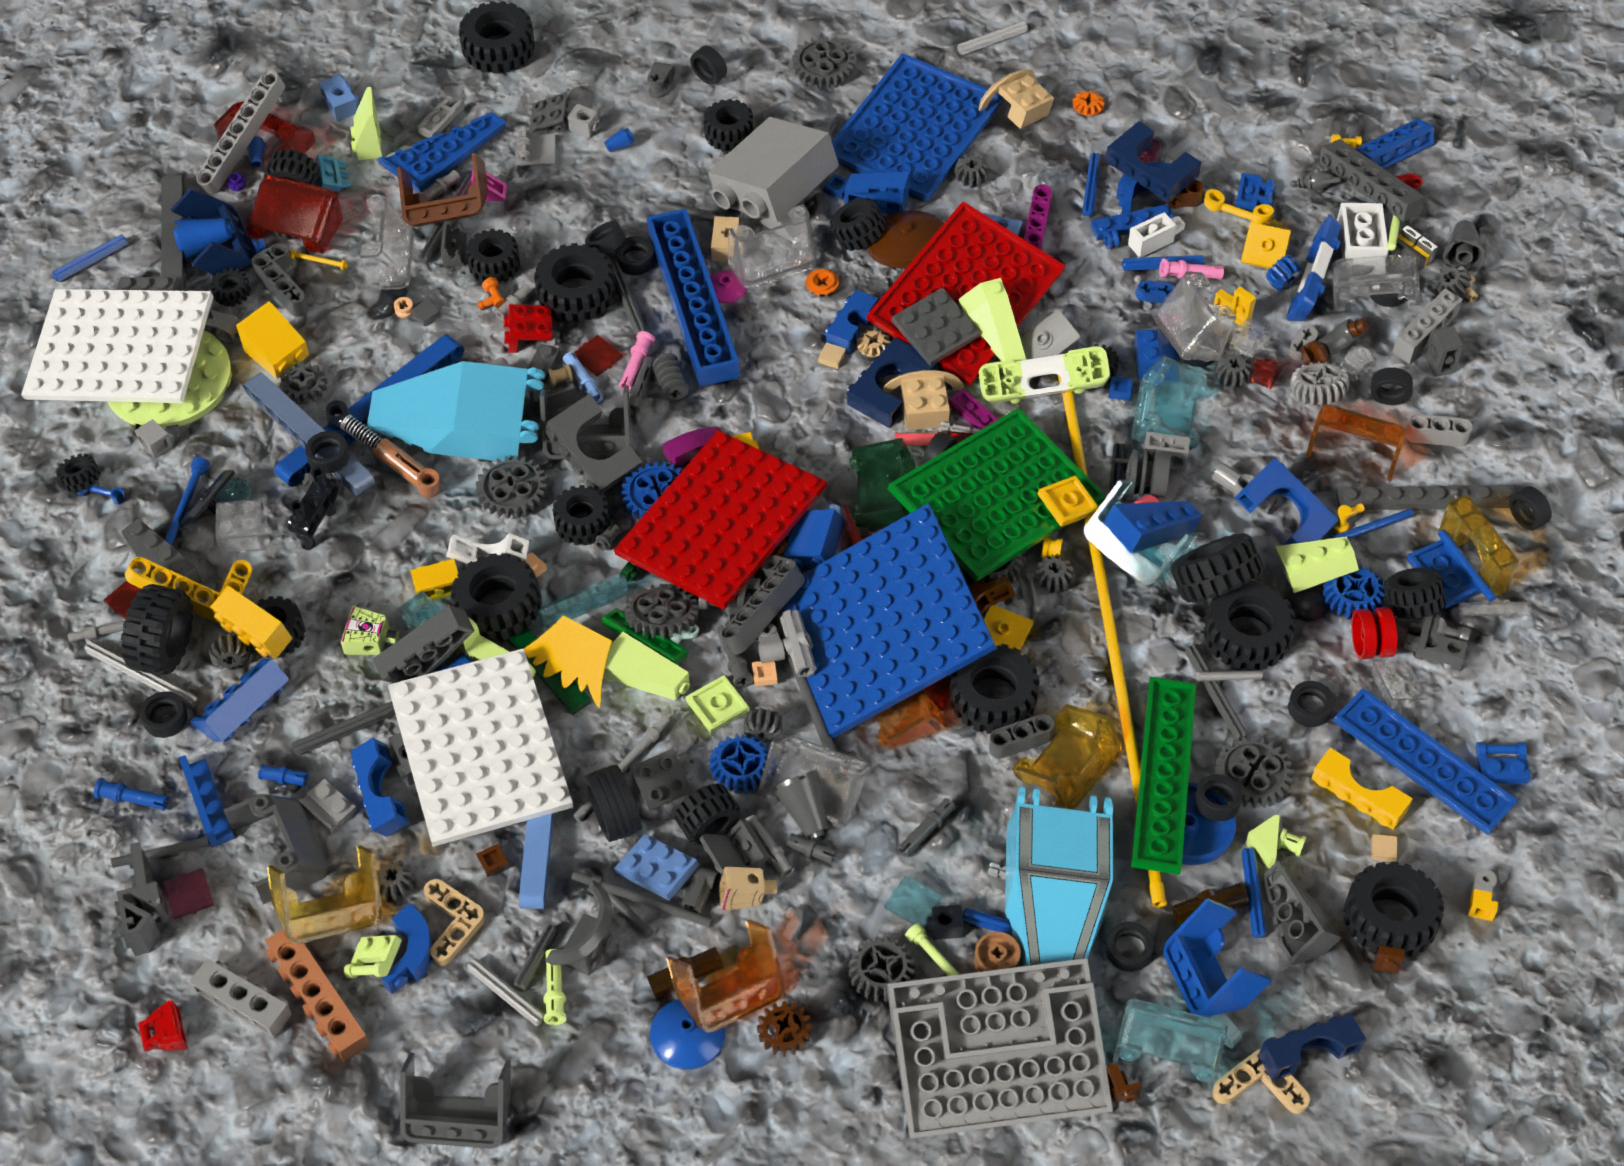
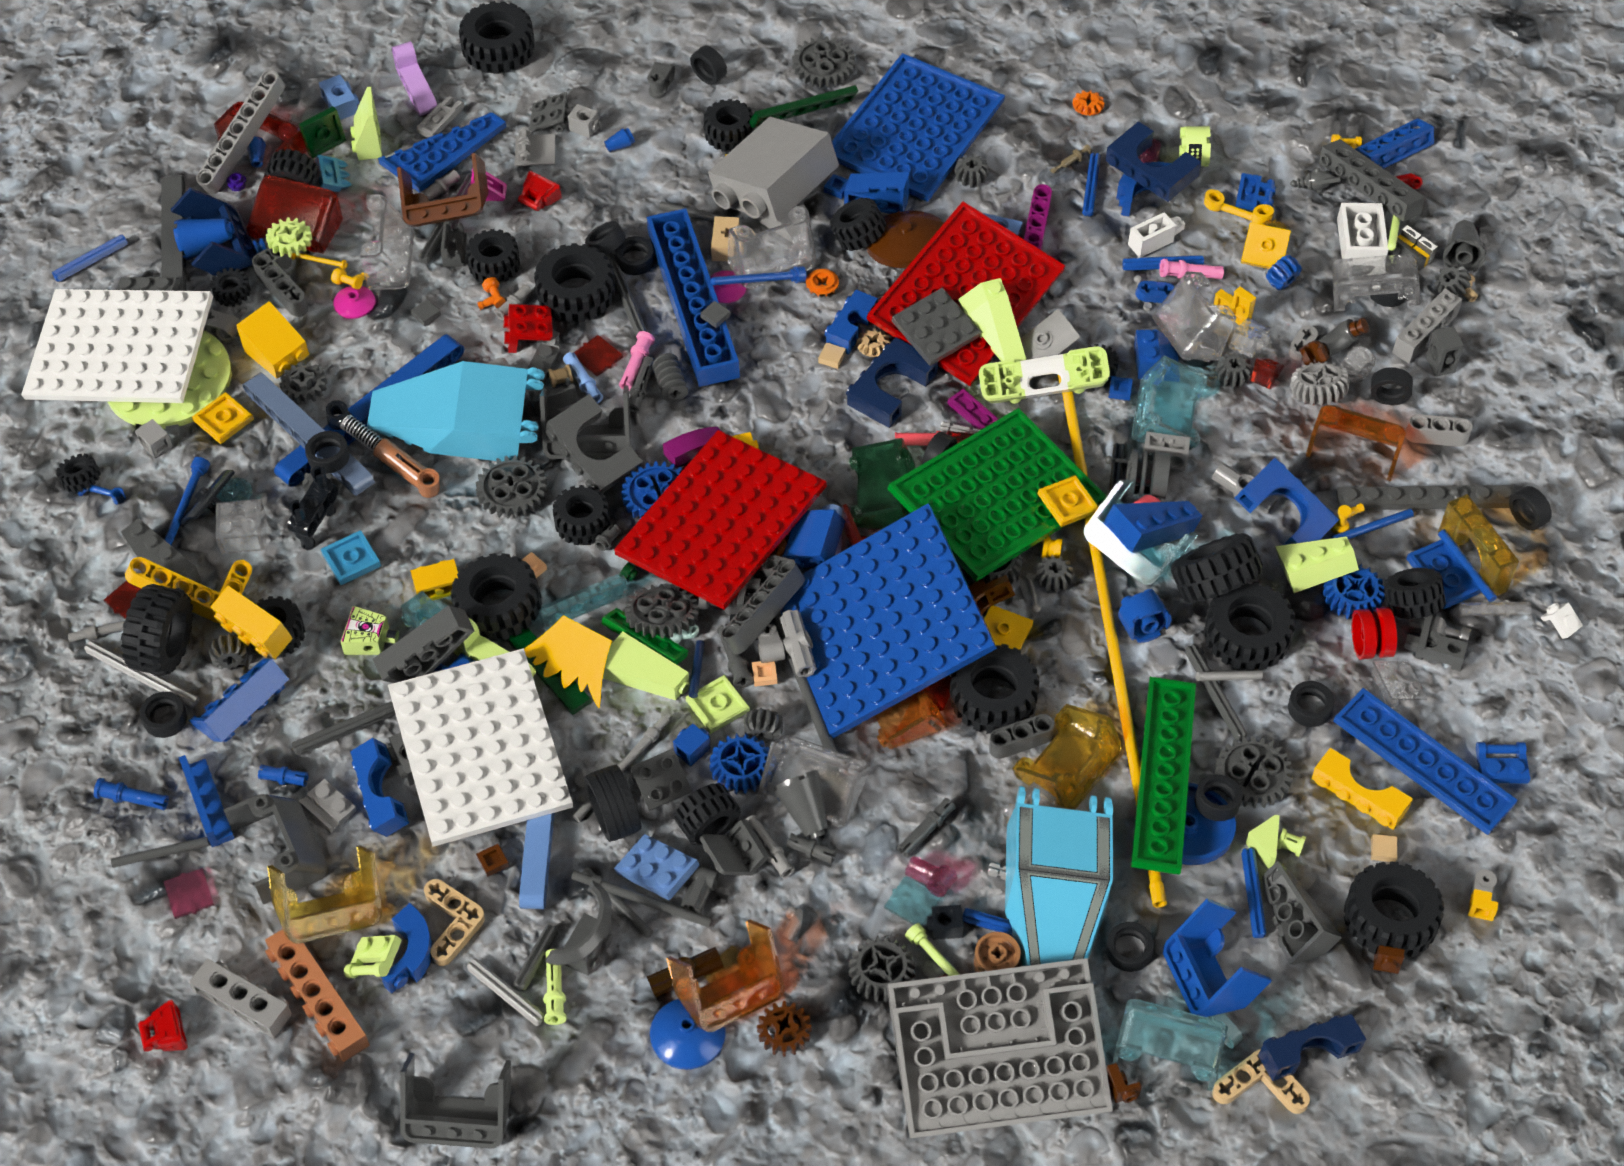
(141, 905): dark grey piece -> none
(223, 418): none -> yellow plate
(289, 237): none -> yellowish green gear
(322, 132): none -> dark green plate
(340, 276): none -> yellow piece
(350, 557): none -> dark azure plate
(354, 303): none -> dark pink dish
(399, 303): light nougat bush -> none
(402, 880): dark grey gear -> none
(413, 78): none -> lavender beam
(467, 550): white arch -> none
(539, 189): none -> red piece
(692, 744): none -> blue brick
(696, 669): none -> dark blue bar
(715, 314): none -> dark grey tile
(744, 888): tan torso -> none
(797, 274): none -> blue piece
(805, 105): none -> dark green tile
(924, 397): tan piece -> none
(936, 878): none -> clear pink piece
(992, 38): light grey axle -> none
(1027, 97): tan piece -> none
(1076, 156): none -> dark tan piece
(1111, 239): blue bush -> none
(1123, 222): blue plate -> none
(1144, 616): none -> blue brick
(1189, 196): reddish brown piece -> none
(1196, 143): none -> yellowish green brick
(1231, 896): dark brown piece -> none
(1318, 258): blue piece -> none
(1563, 619): none -> white bracket

